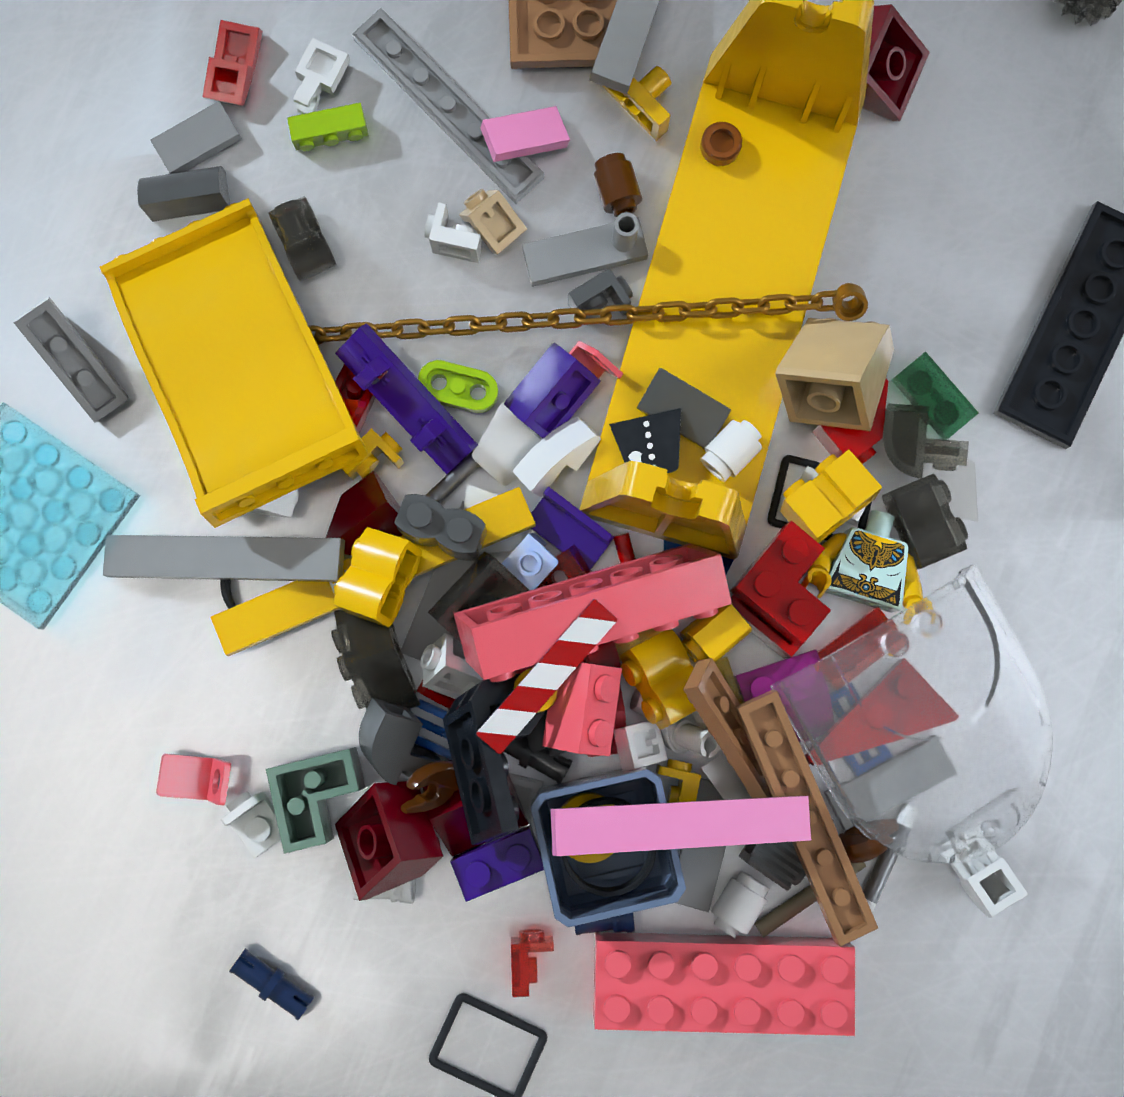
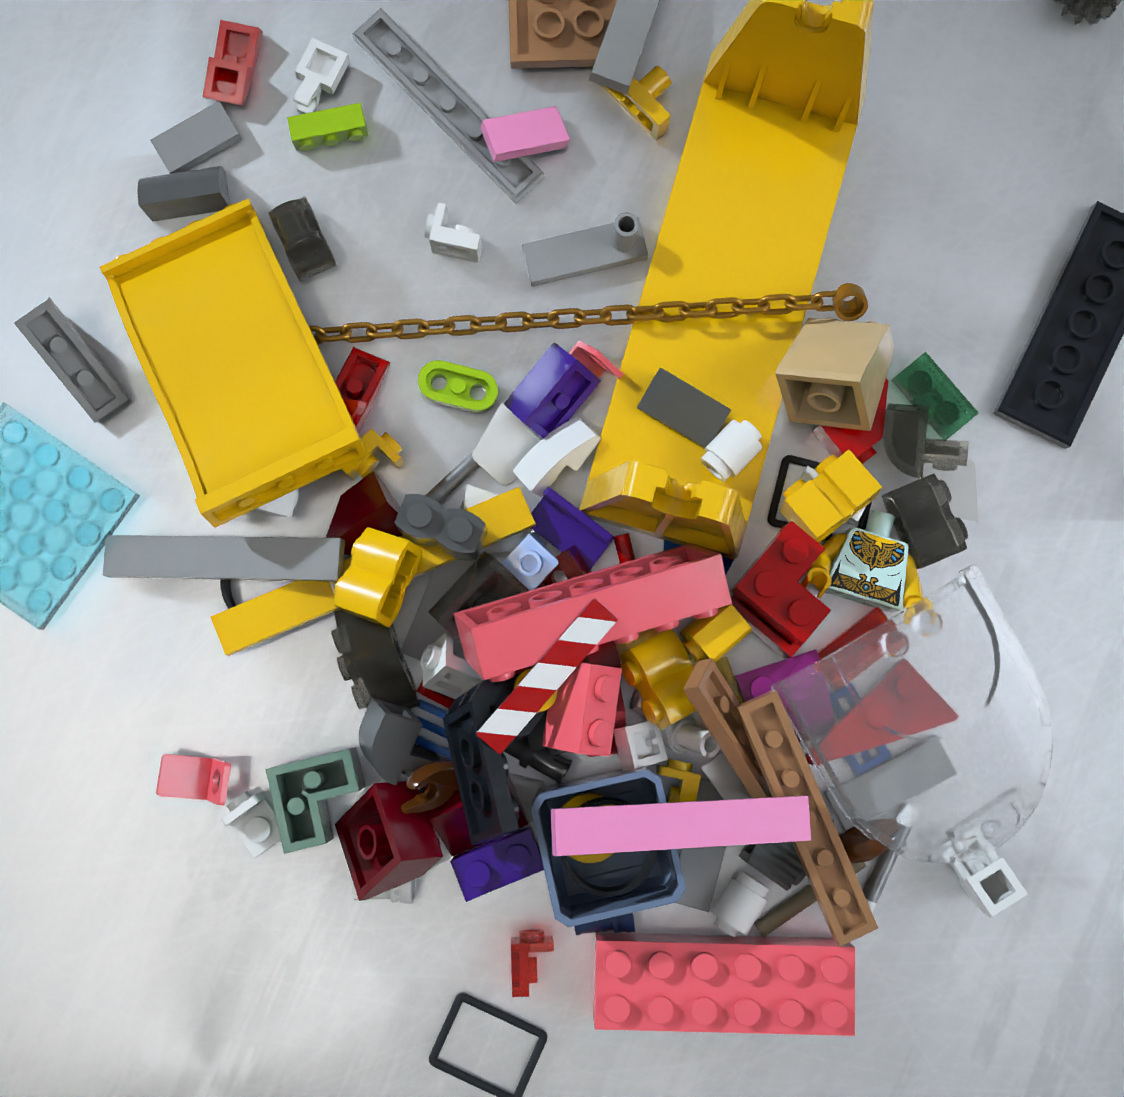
(271, 984): dark blue pin -> none
(405, 398): dark purple hinge -> none
(493, 219): tan bracket -> none
(595, 292): dark grey bracket -> none
(617, 184): reddish brown brick -> none
(650, 439): black sticker -> none
(721, 143): dark orange tile -> none
(893, 65): dark red slope -> none

